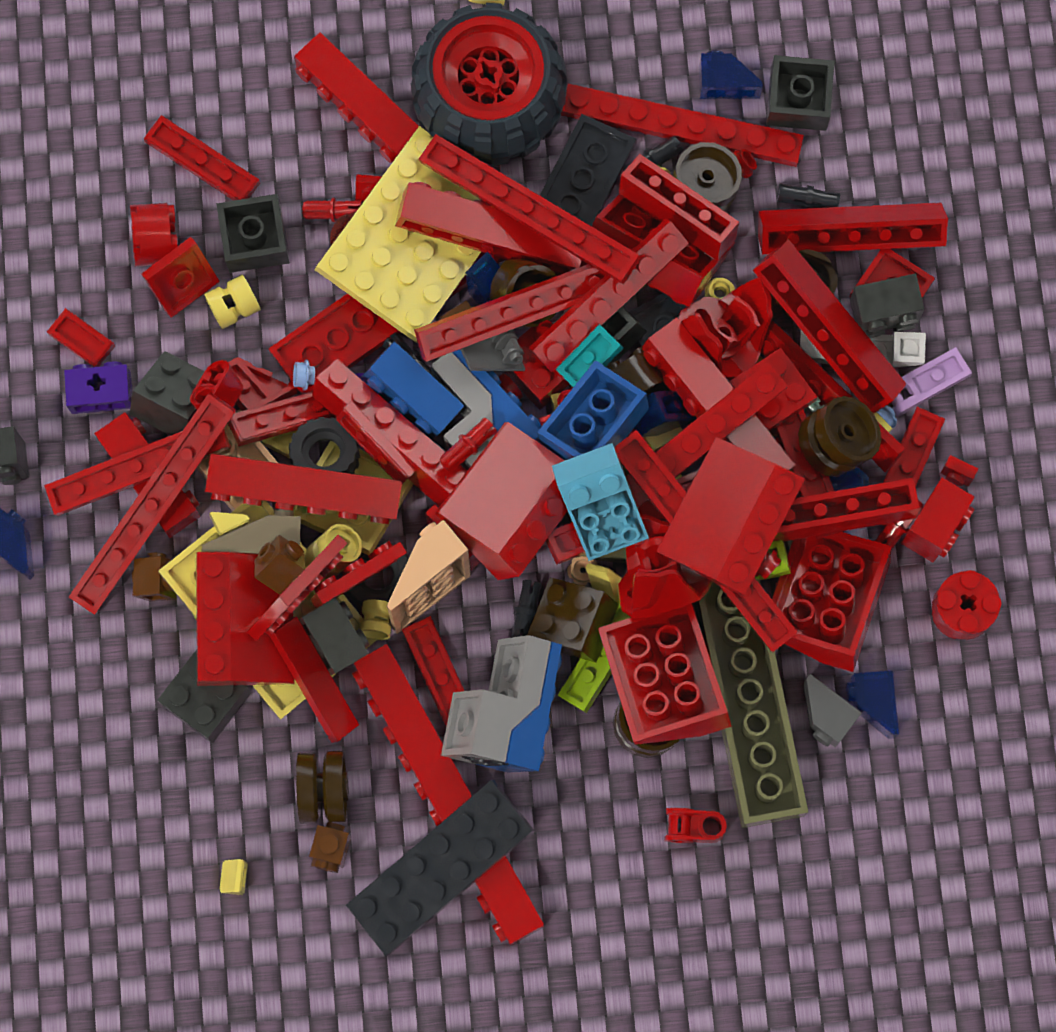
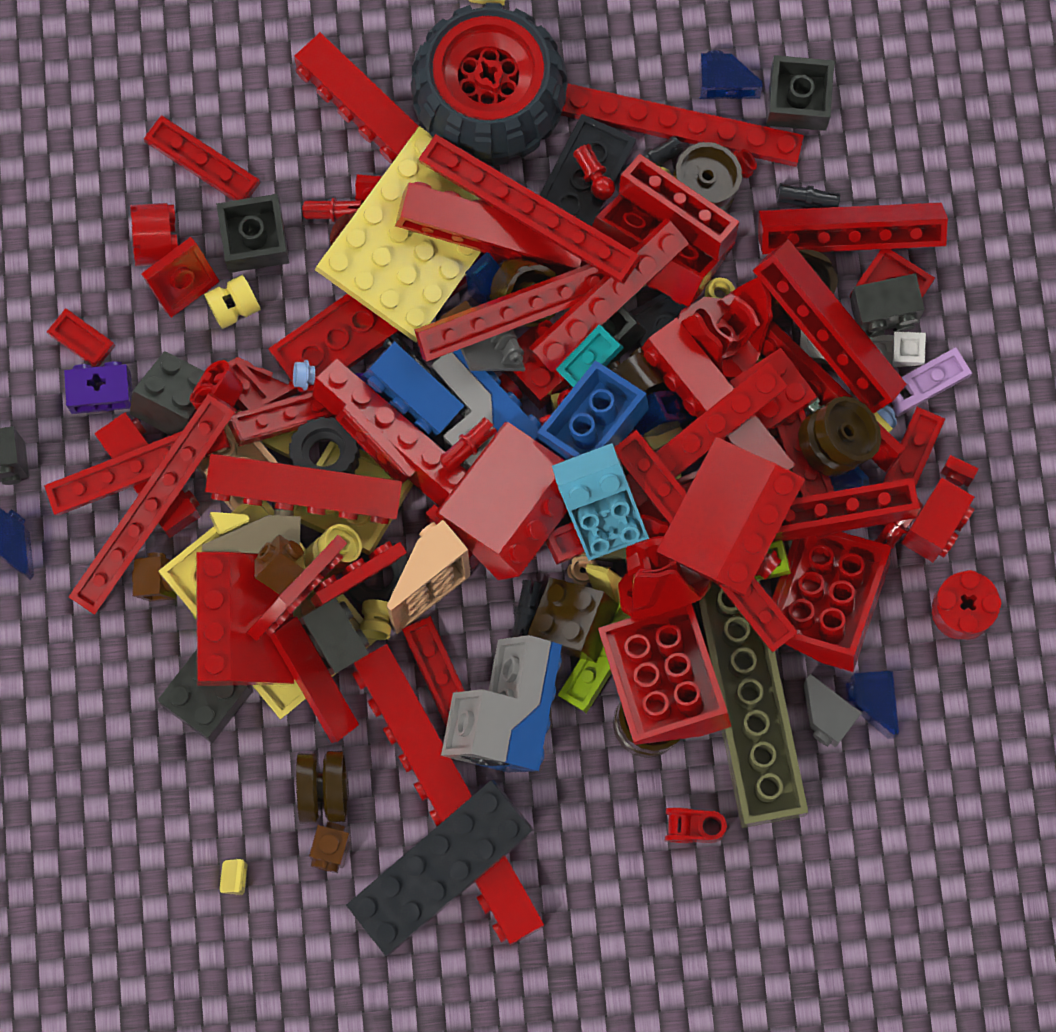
(602, 186): none -> red pin

